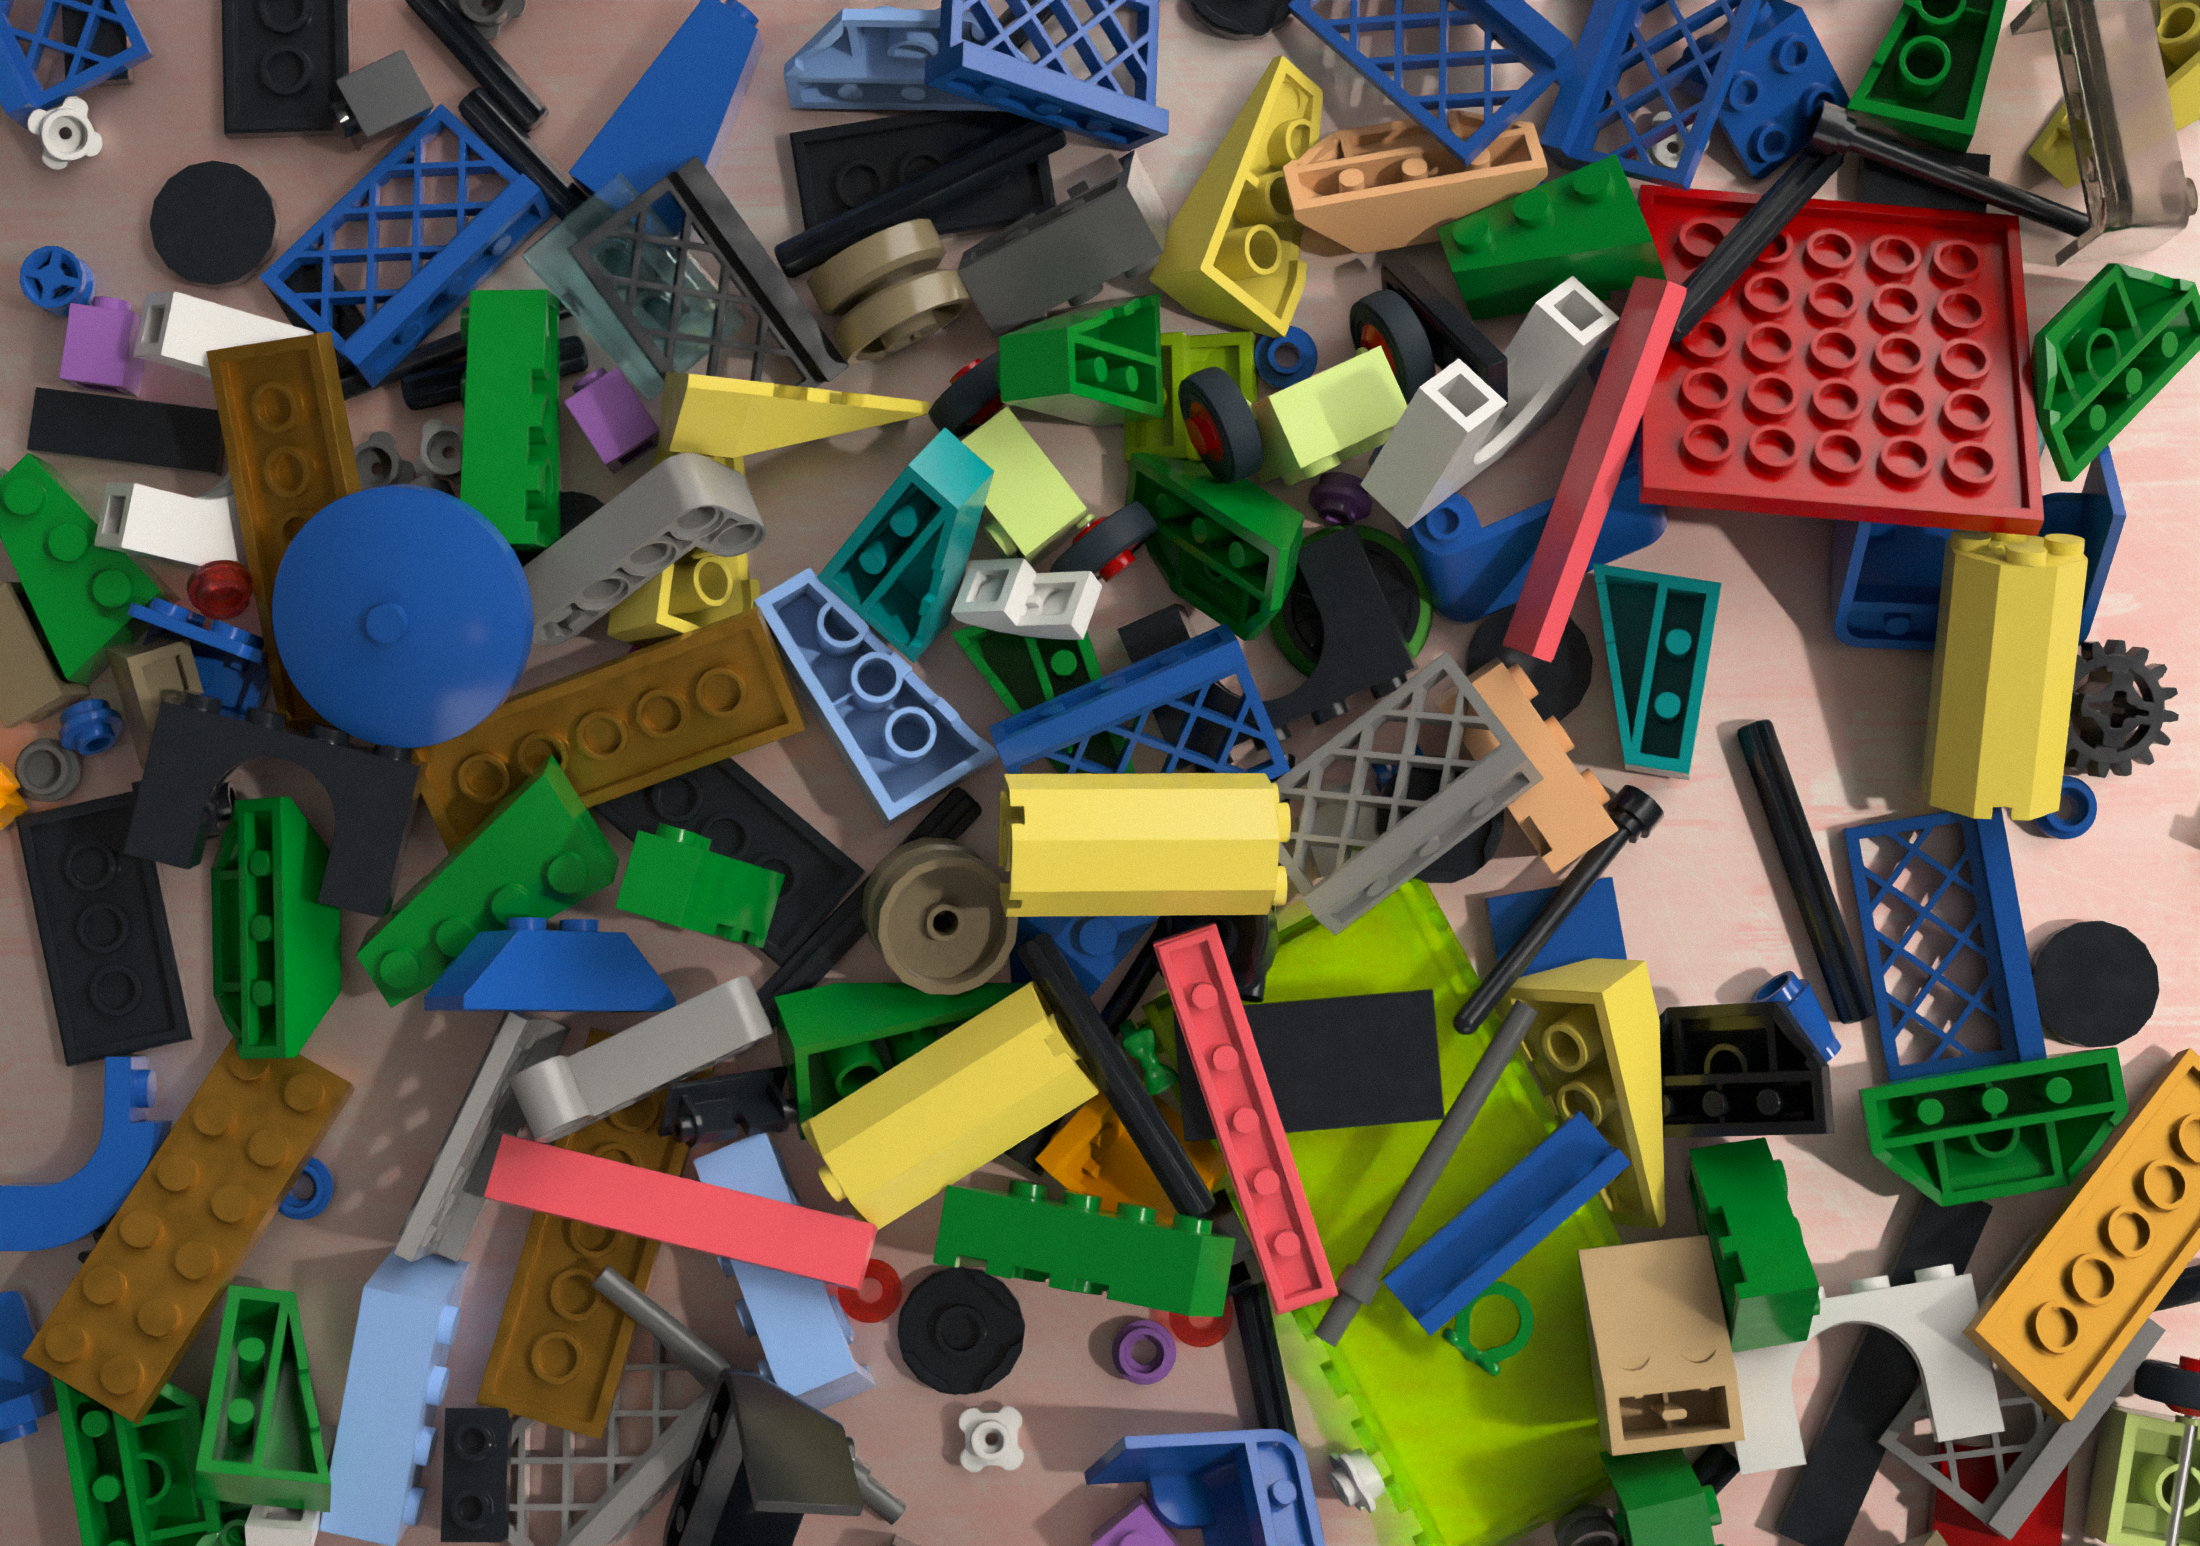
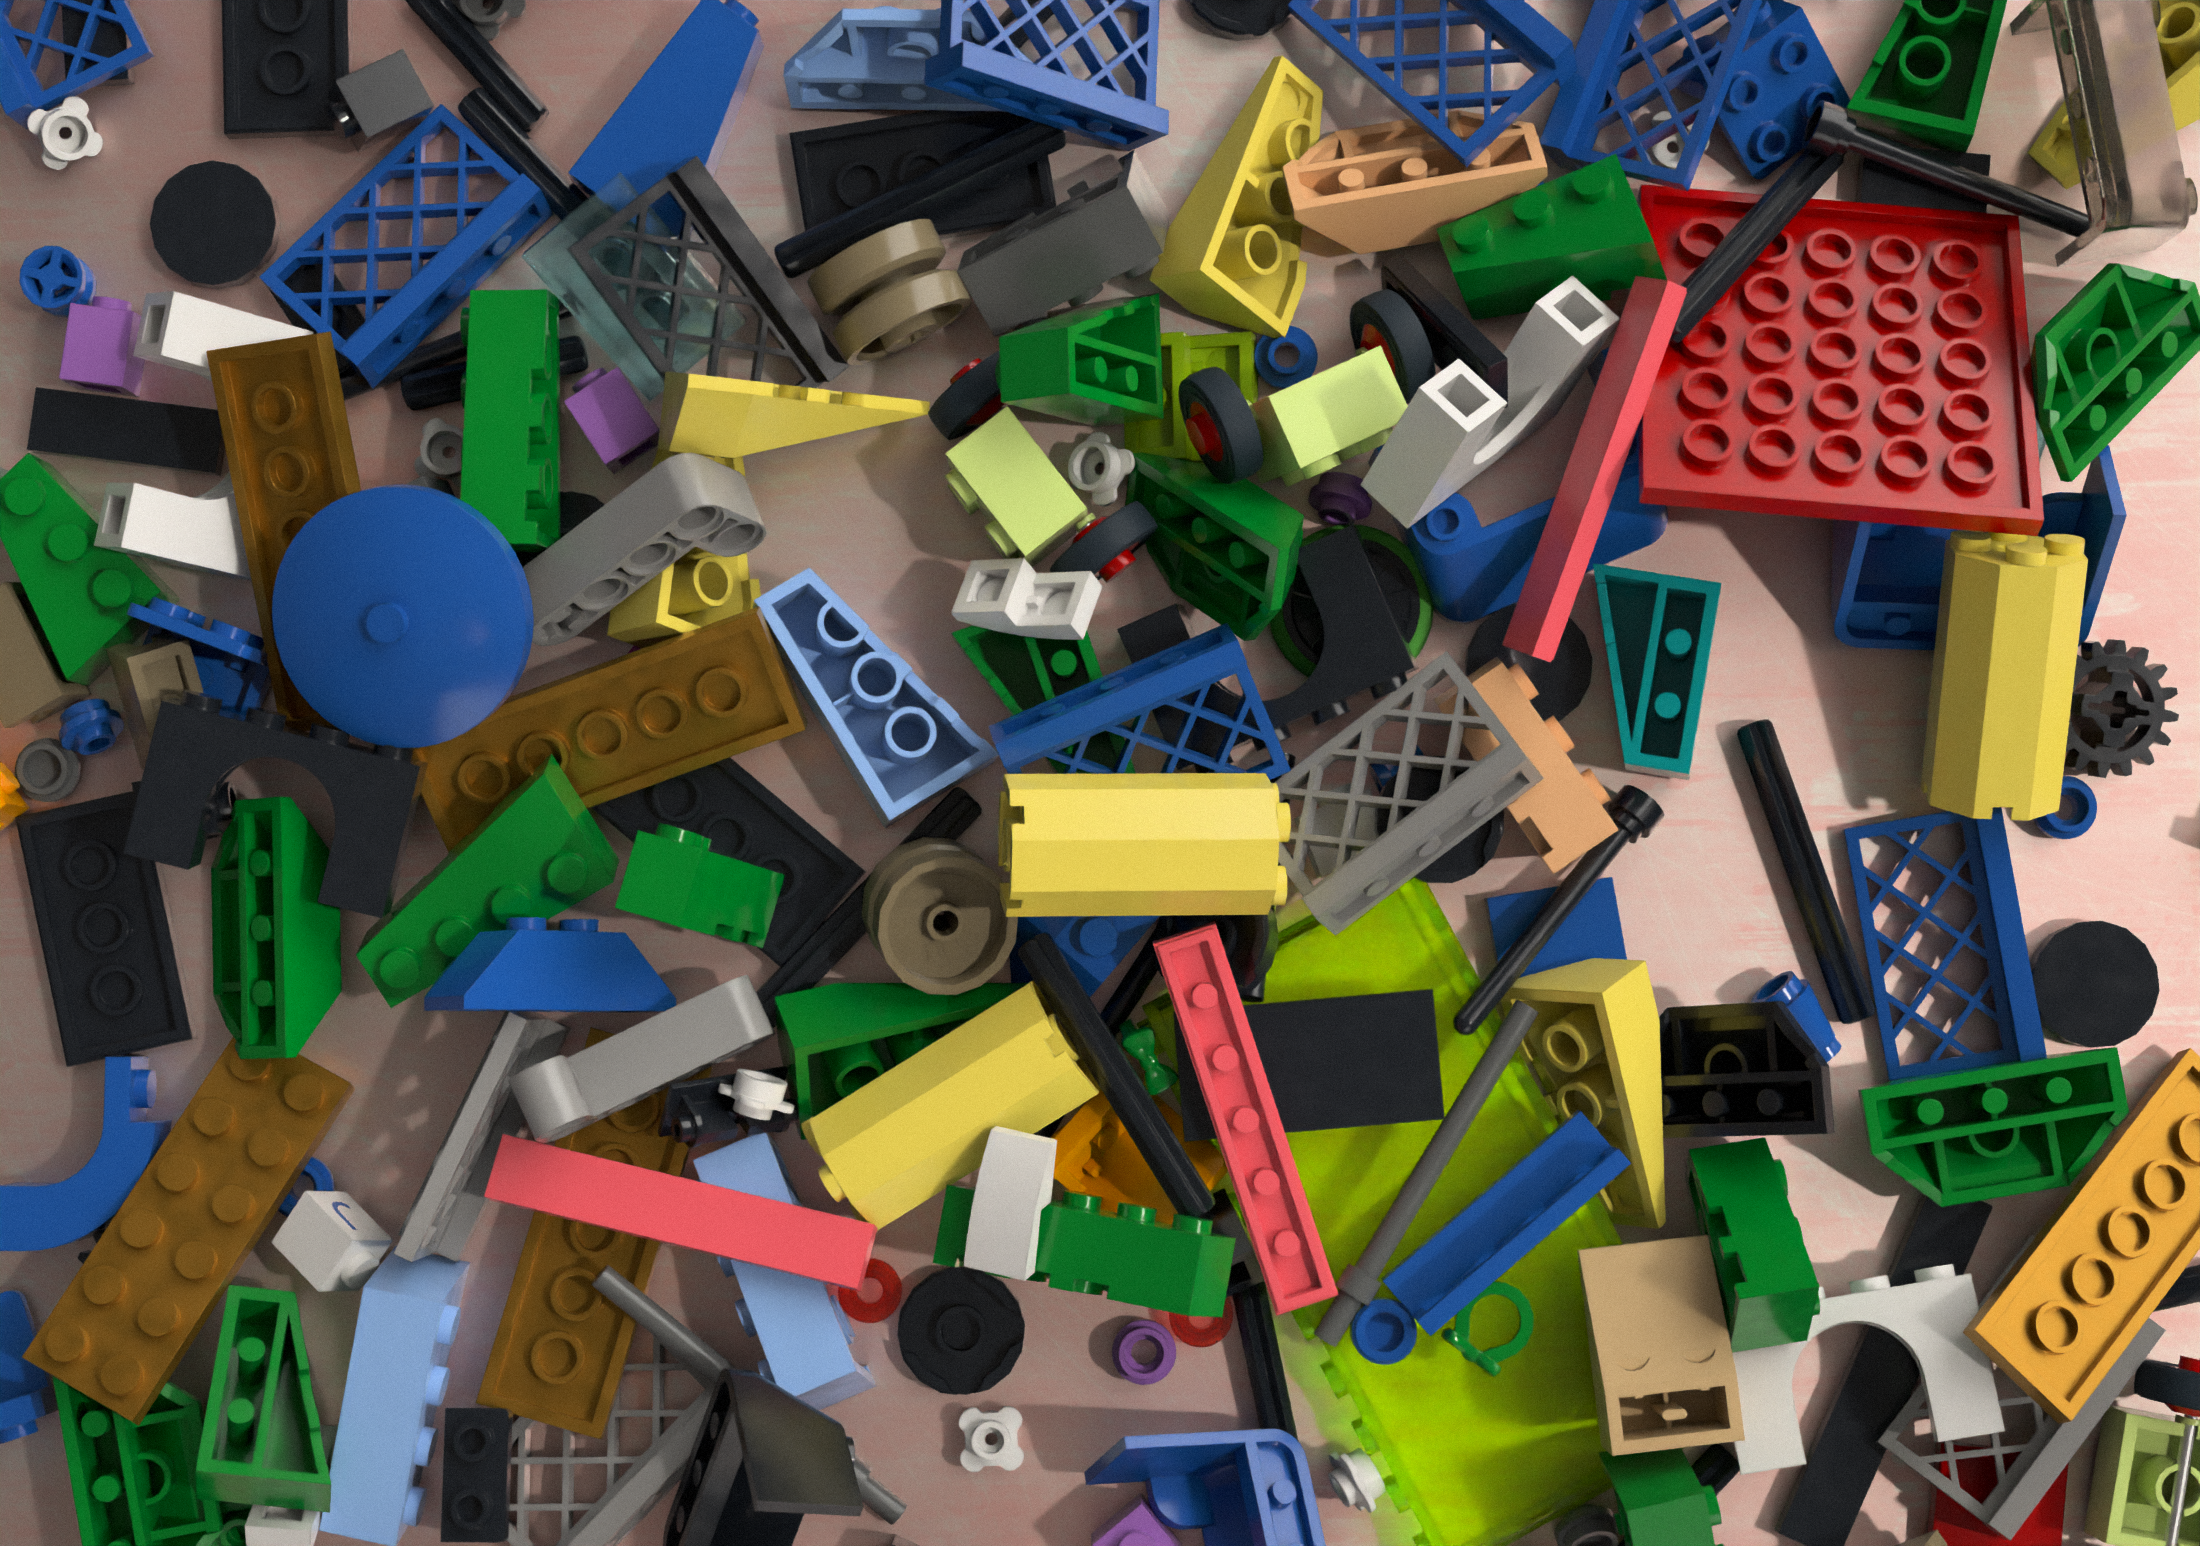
(220, 589): clear red plate -> none
(332, 1241): none -> white brick
(381, 450): dark grey plate -> none
(757, 1094): none -> white plate
(914, 546): teal wedge -> none
(1008, 1203): none -> white slope
(1086, 464): none -> white plate
(1383, 1331): none -> blue tile

